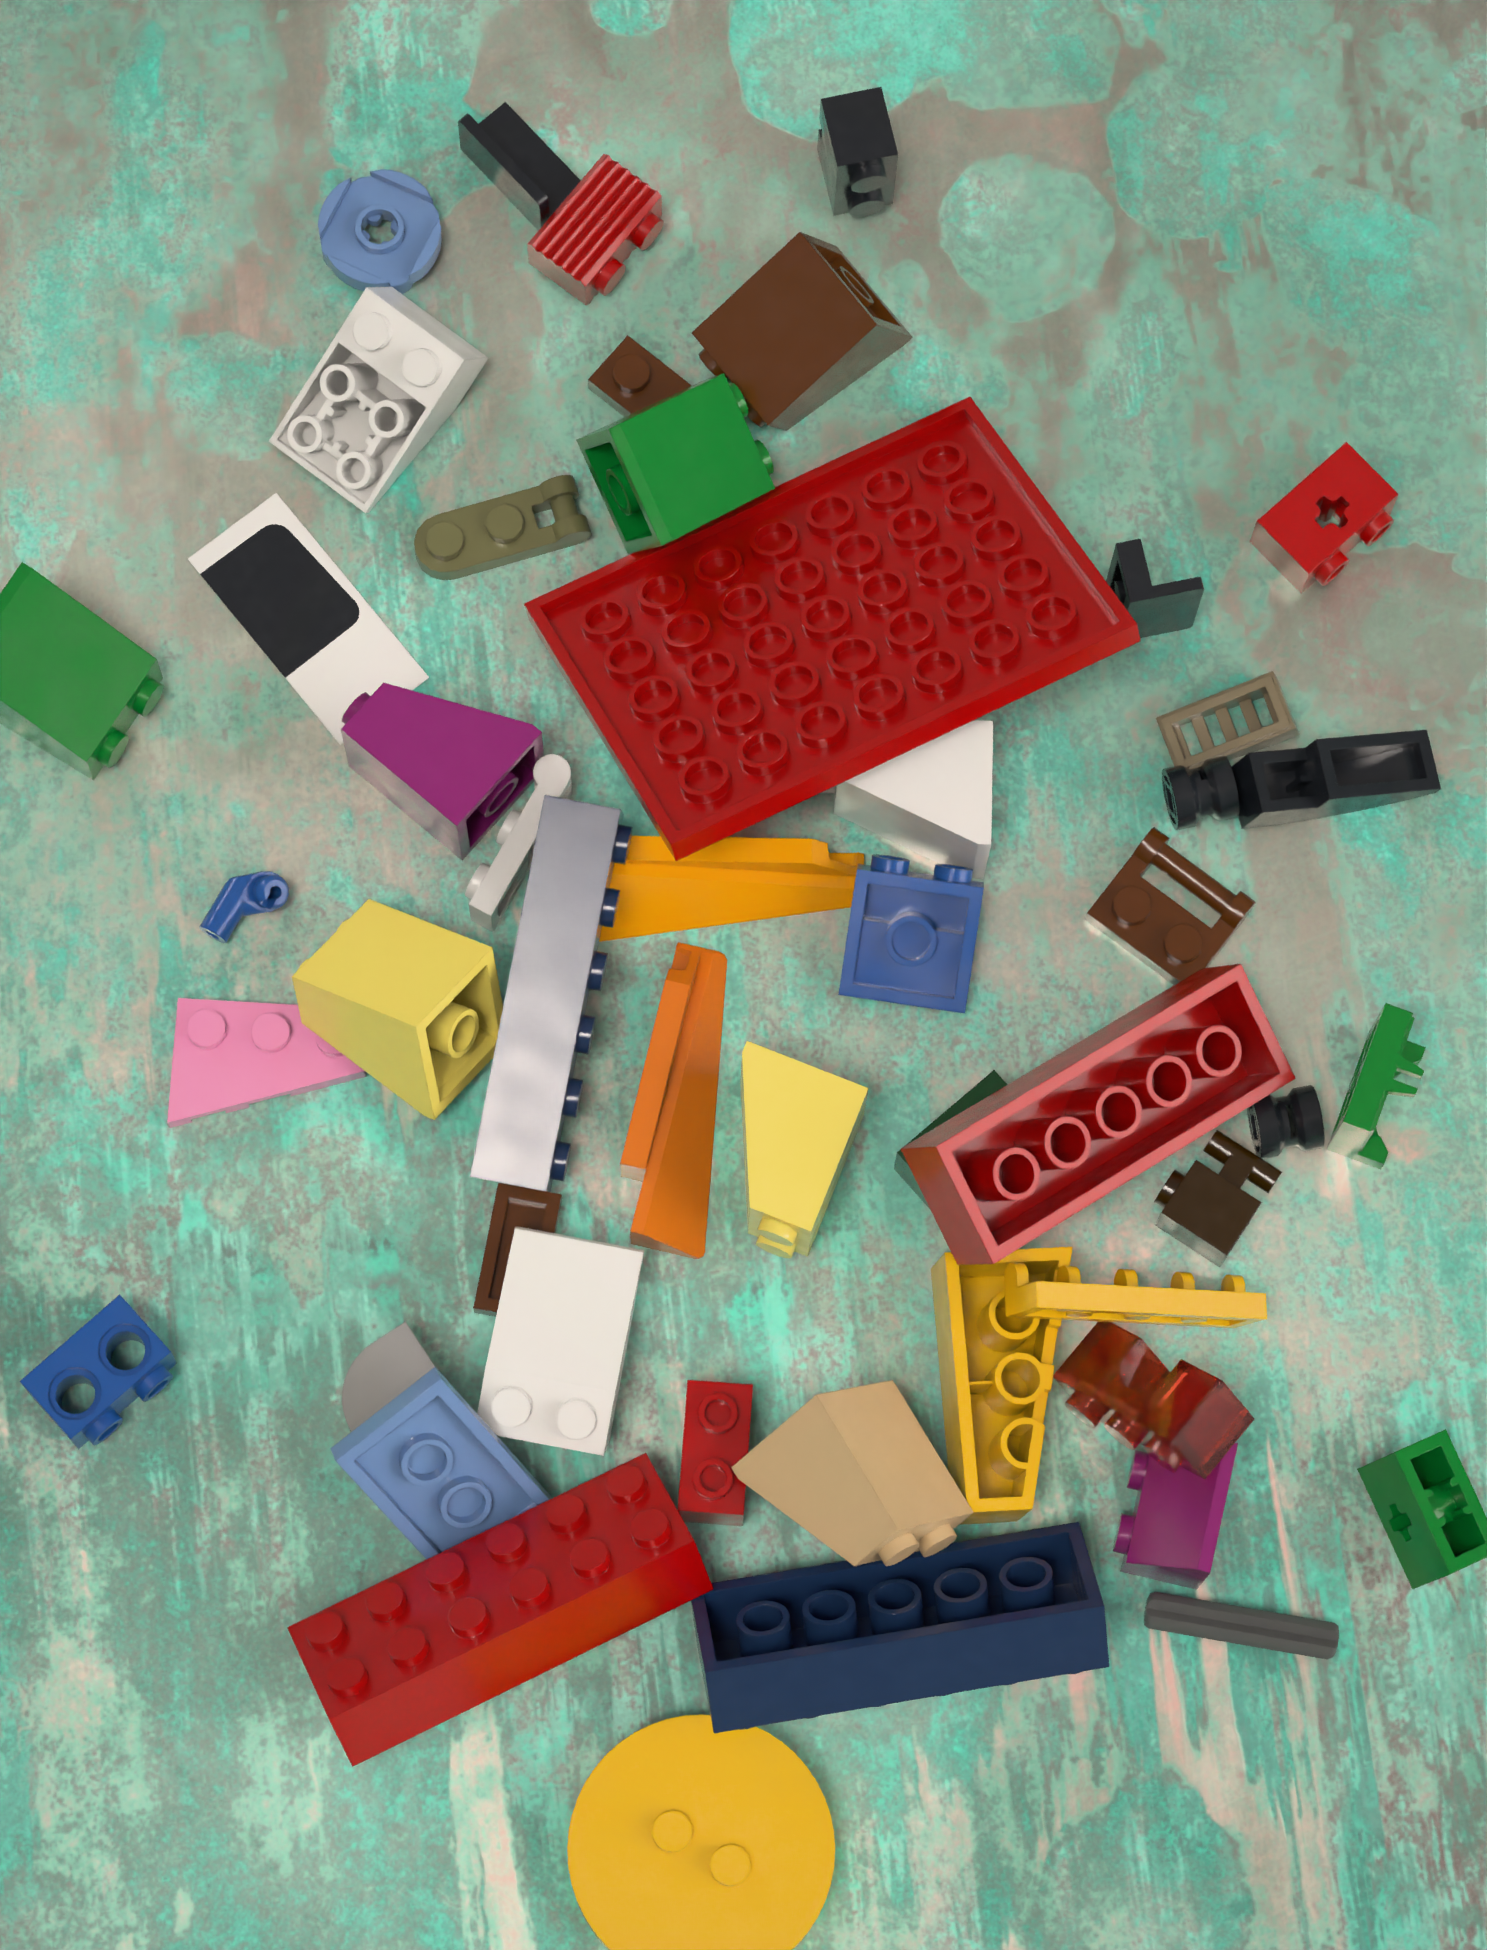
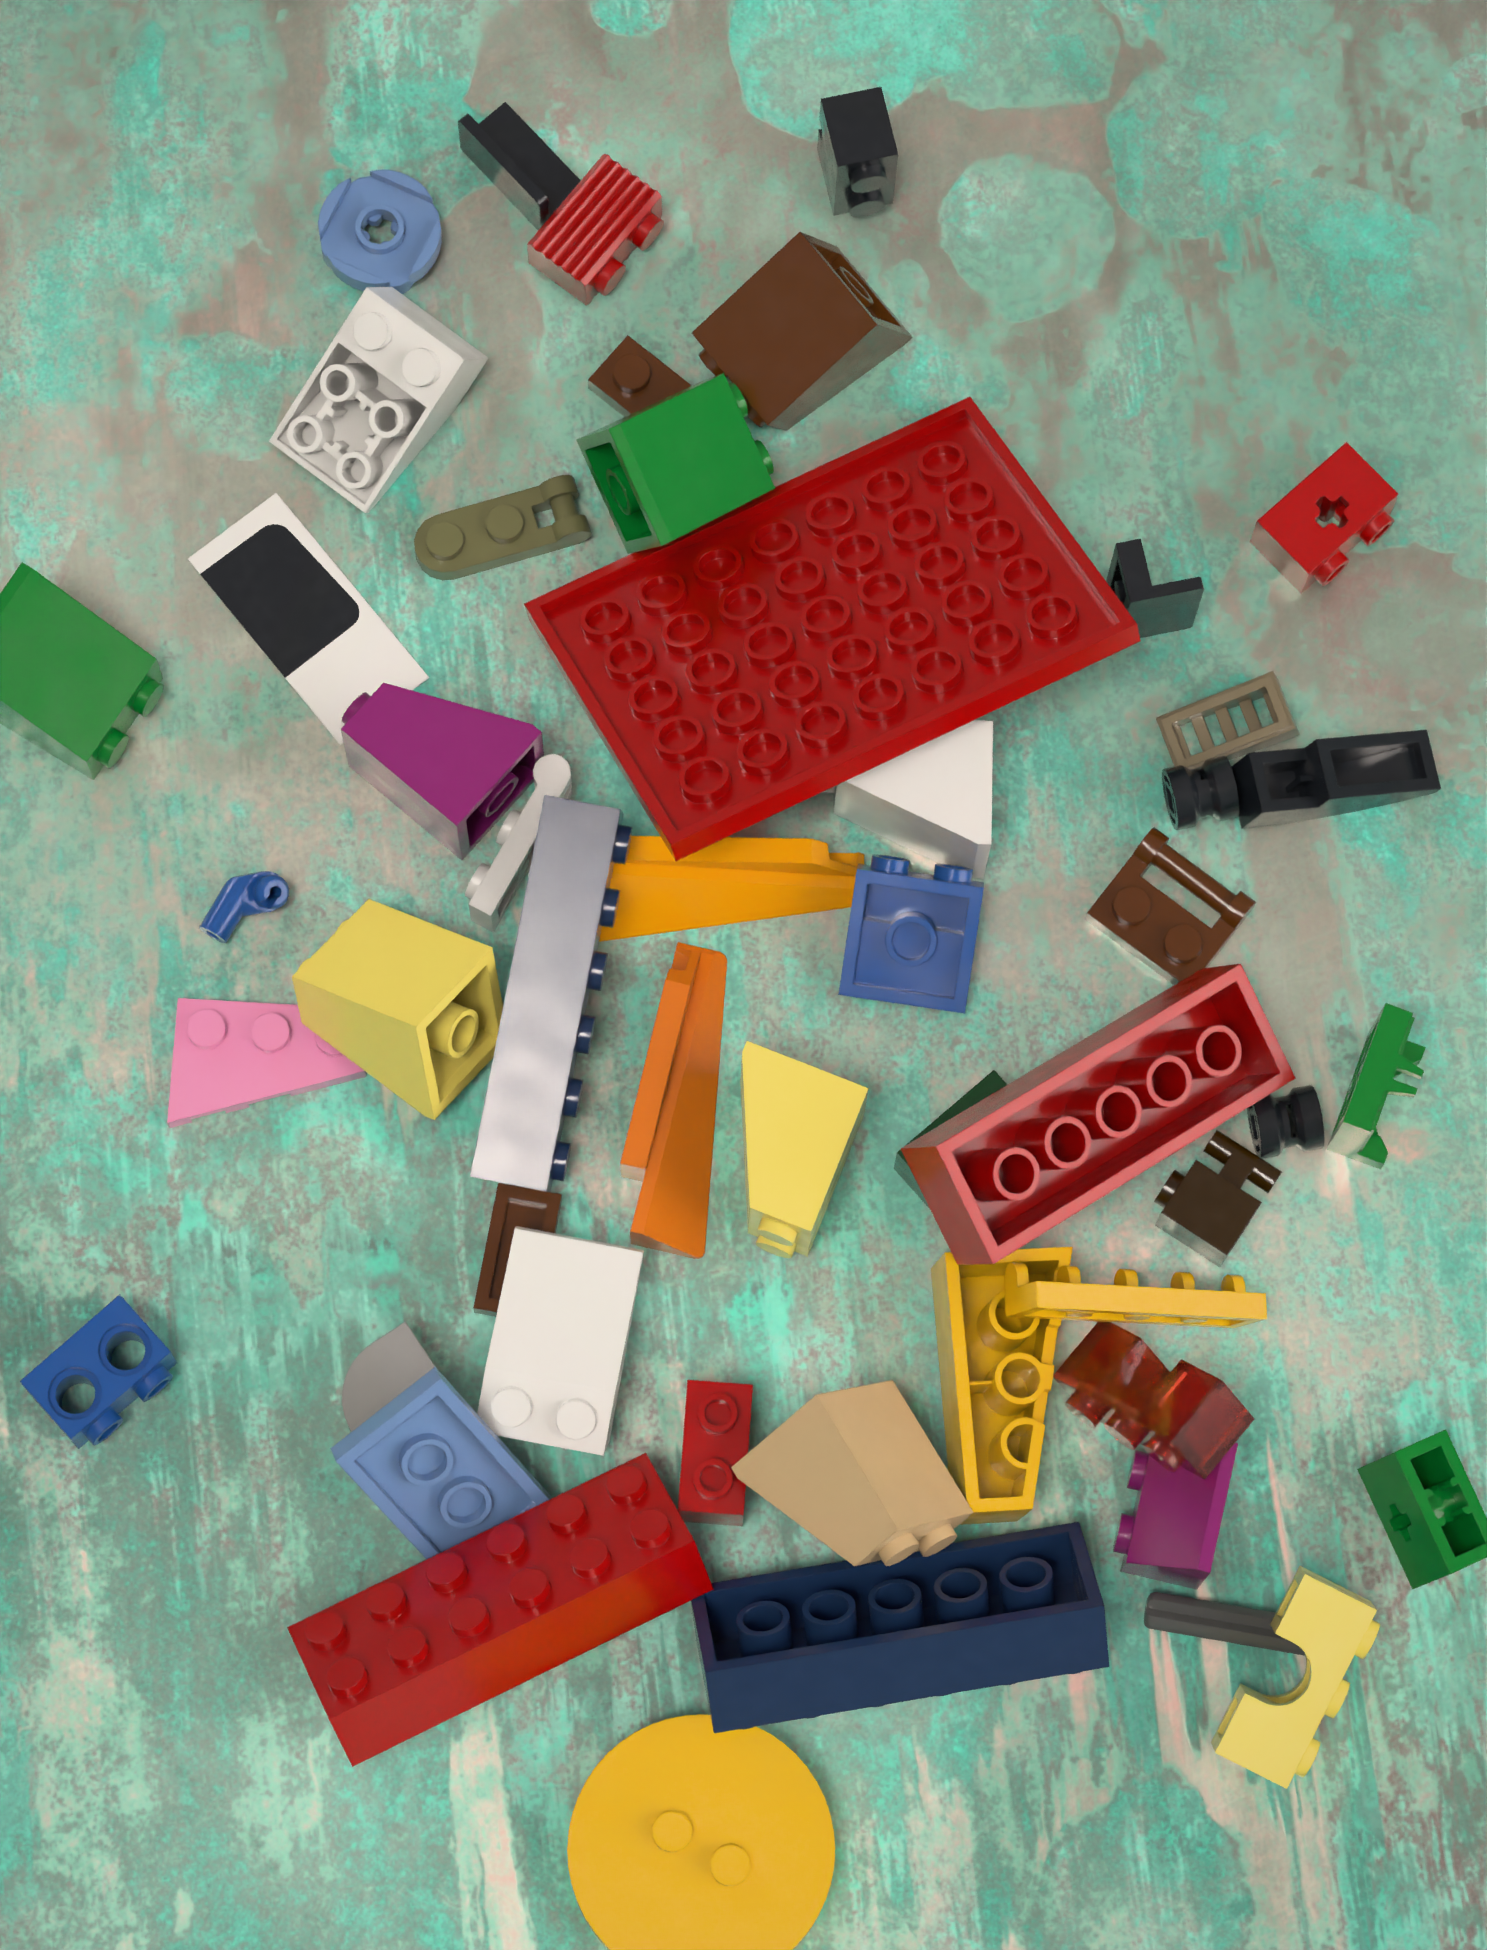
(1277, 1731): none -> light yellow arch

